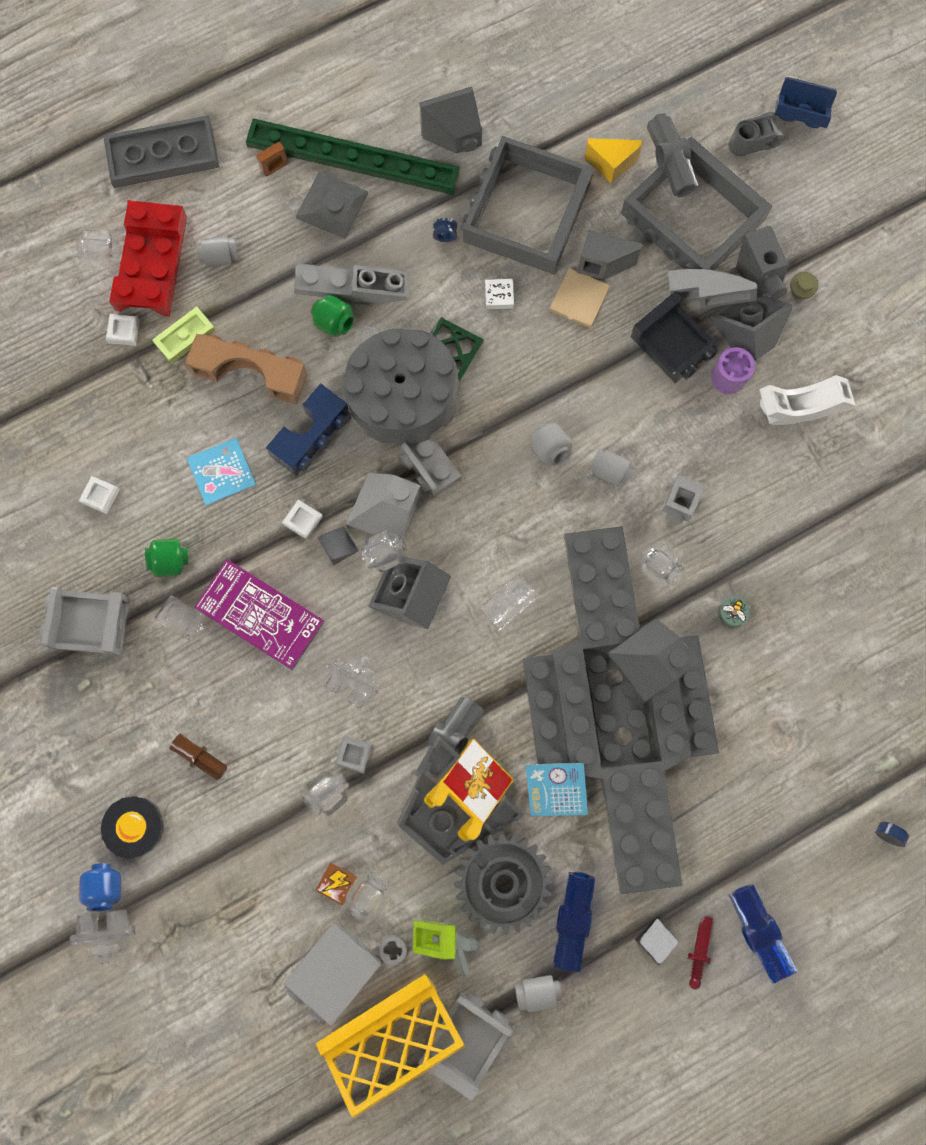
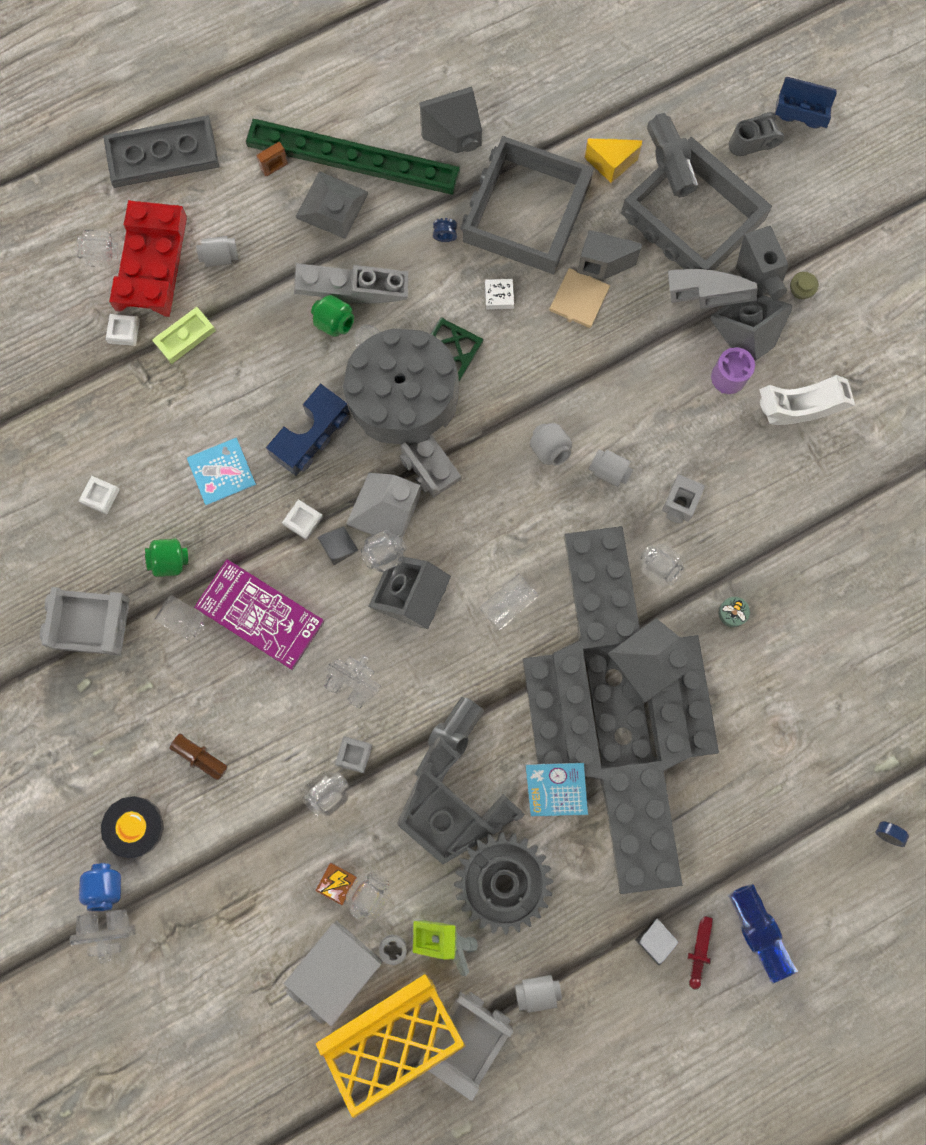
(213, 358): medium nougat arch -> none
(475, 785): flag -> none
(574, 921): clear blue piece -> none
(674, 339): black panel -> none

